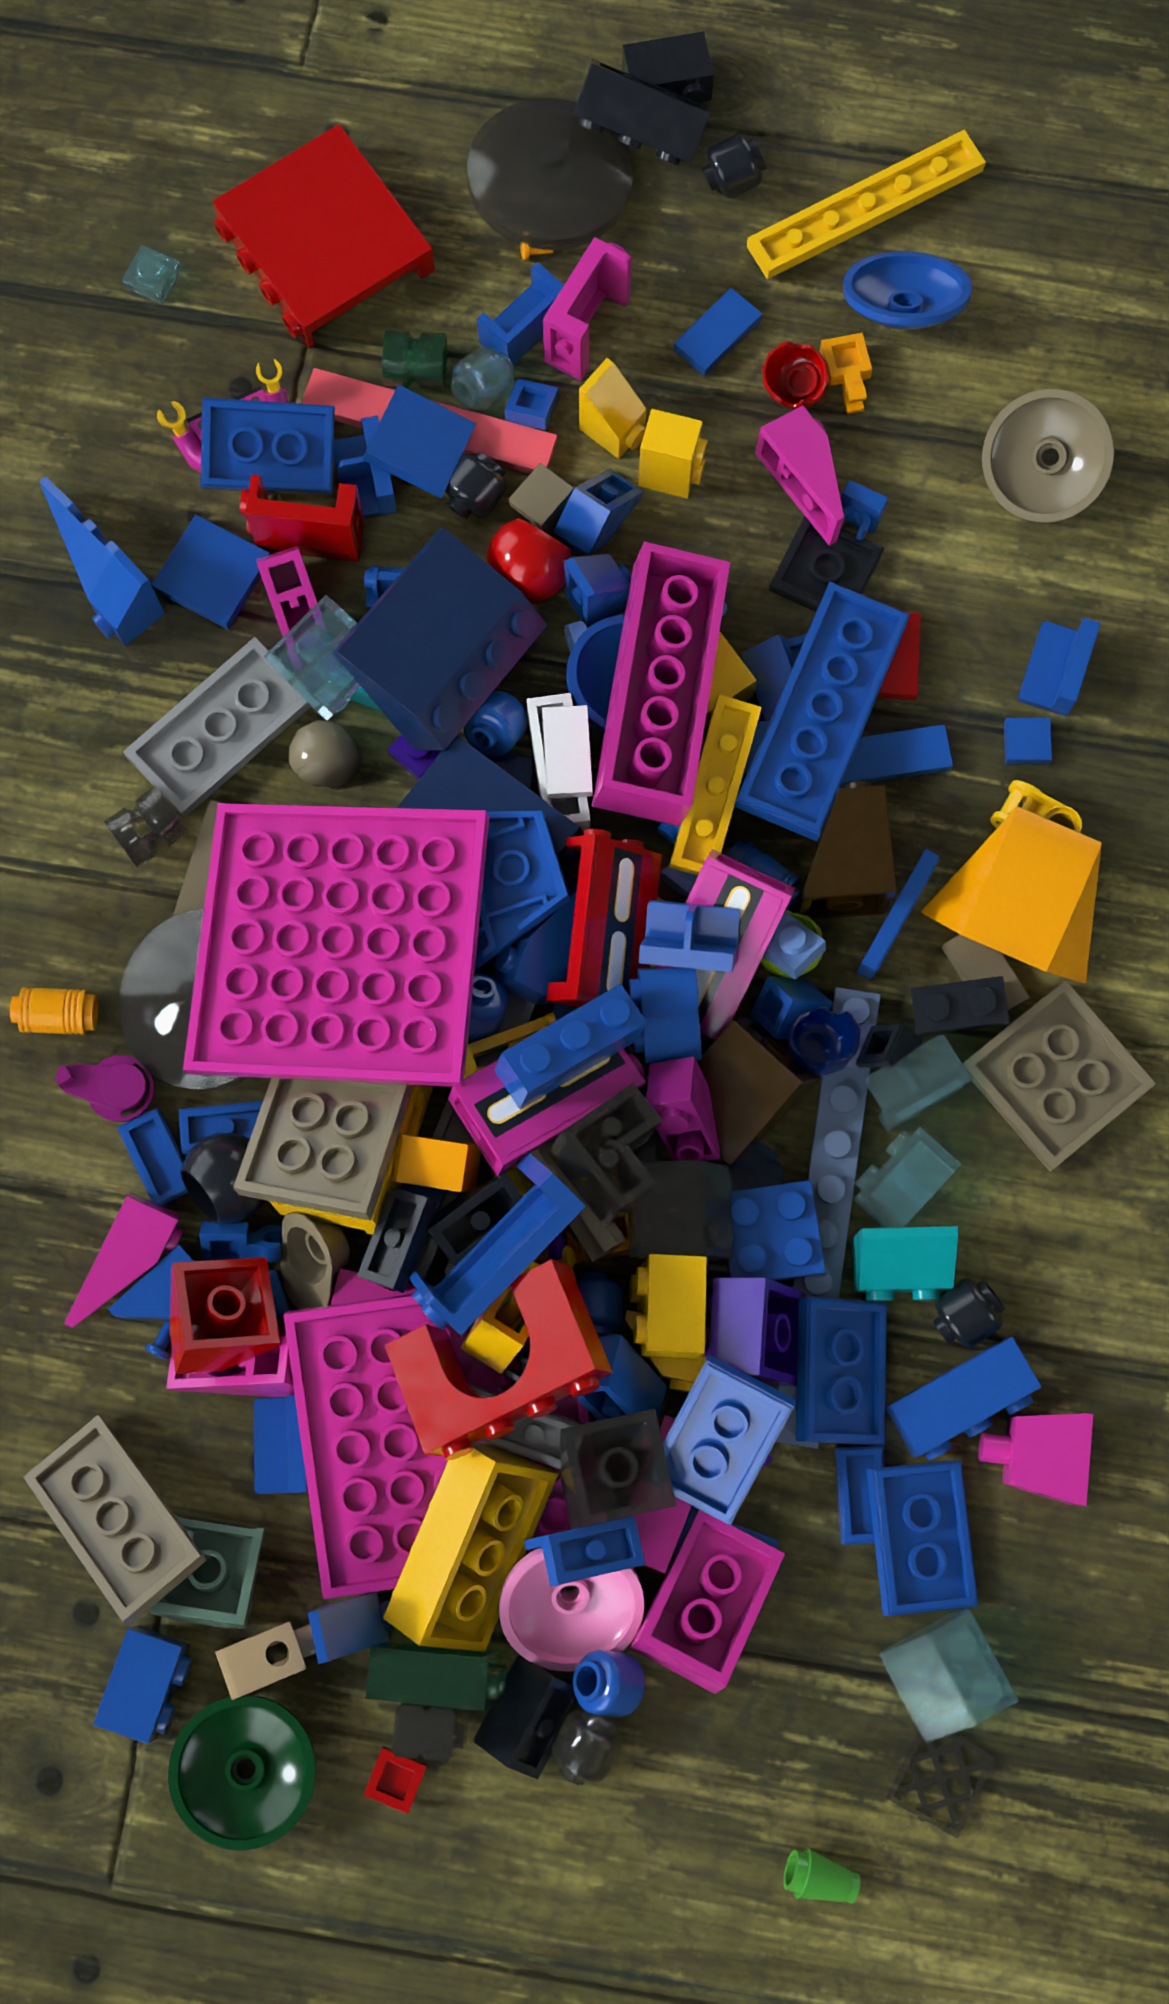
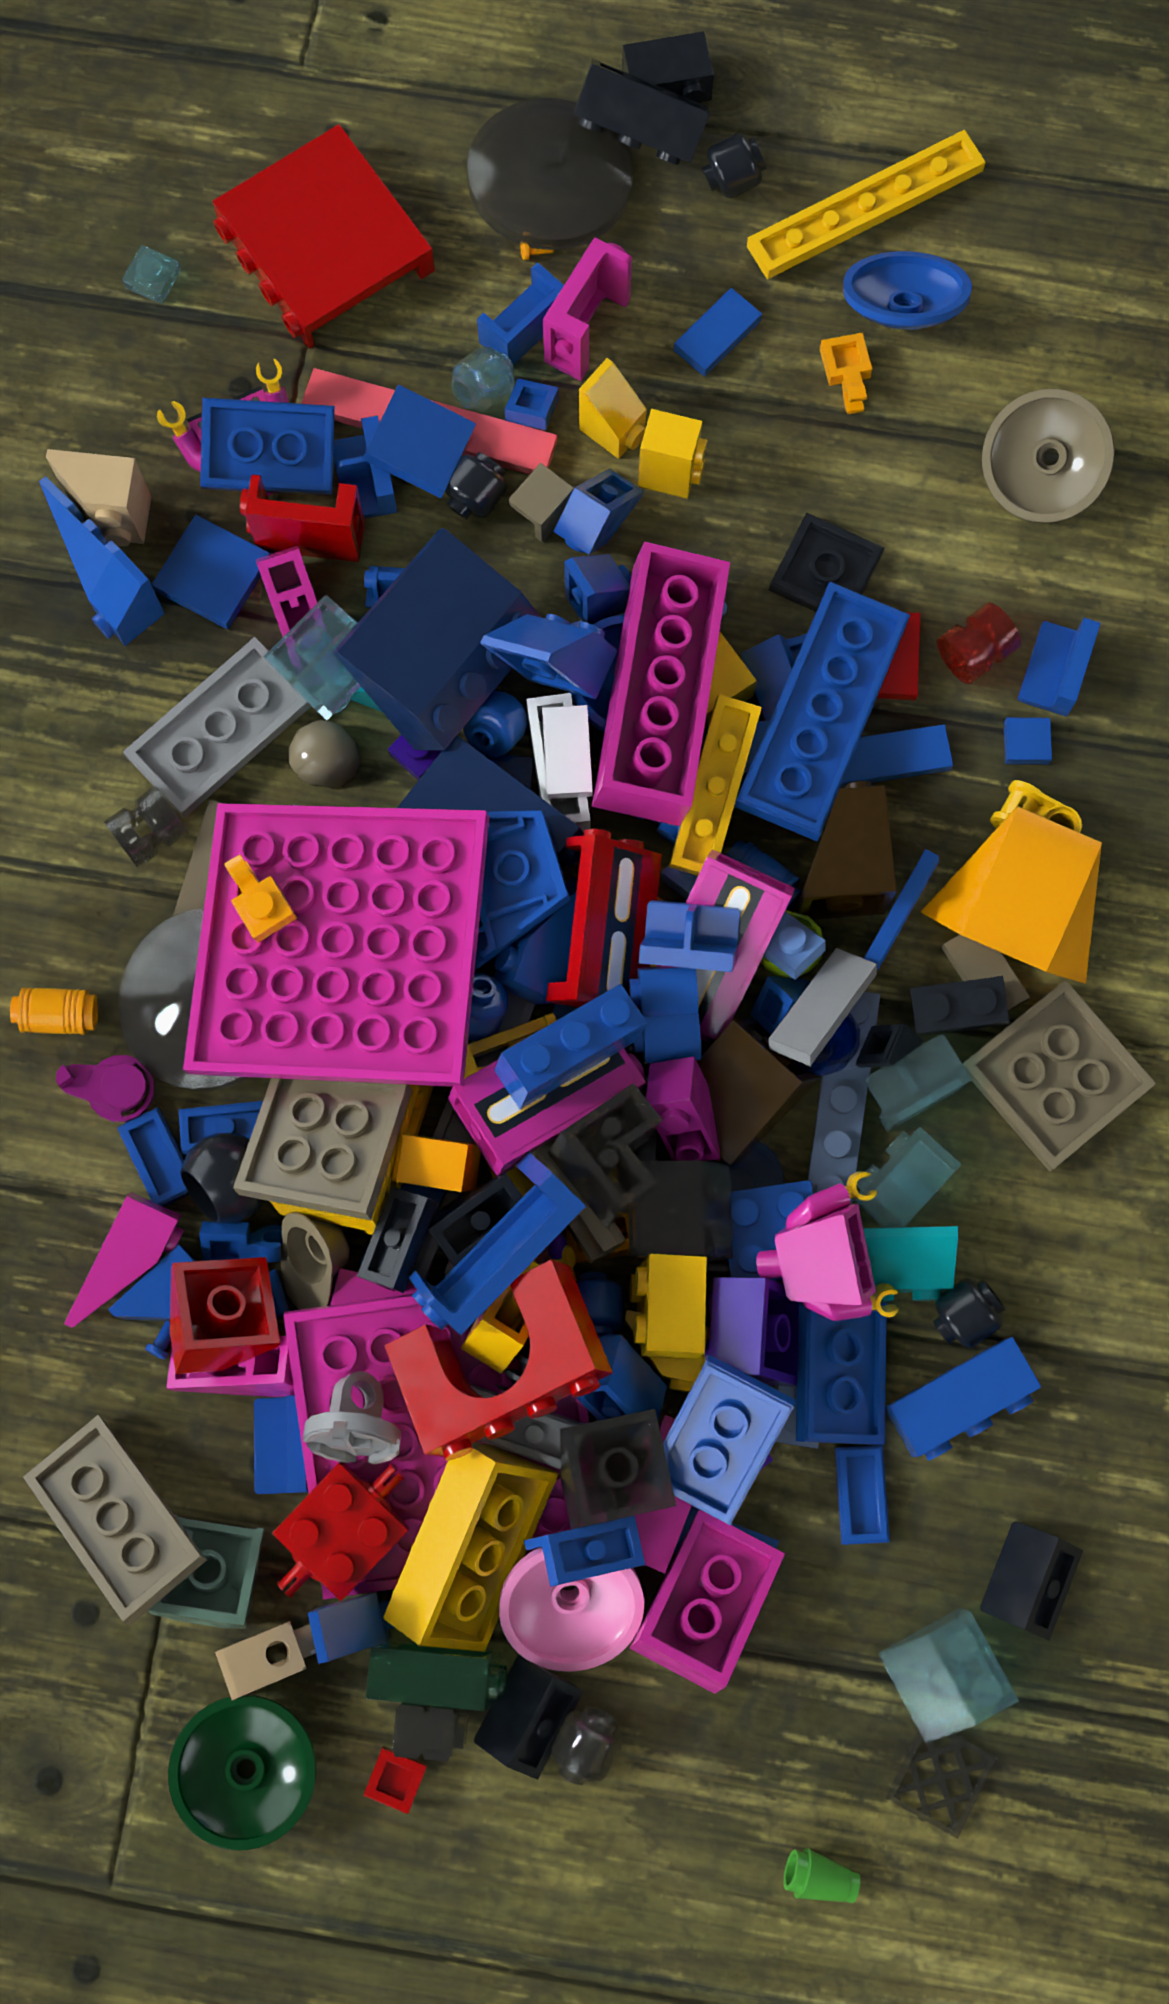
(106, 492): none -> tan slope
(143, 1685): blue brick -> none
(261, 903): none -> light orange plate
(341, 1530): none -> red plate
(352, 1430): none -> light grey tile
(414, 359): clear green wheel -> none
(529, 560): red helmet -> none
(554, 652): none -> blue slope
(609, 1683): blue head -> none
(795, 375): red hair -> none
(802, 463): dark pink slope -> none
(822, 1007): none -> light grey tile
(827, 1256): none -> torso
(862, 508): blue tile -> none
(922, 1537): blue tile -> none
(985, 639): none -> clear red wheel
(1031, 1580): none -> black panel
(1044, 1455): dark pink torso -> none

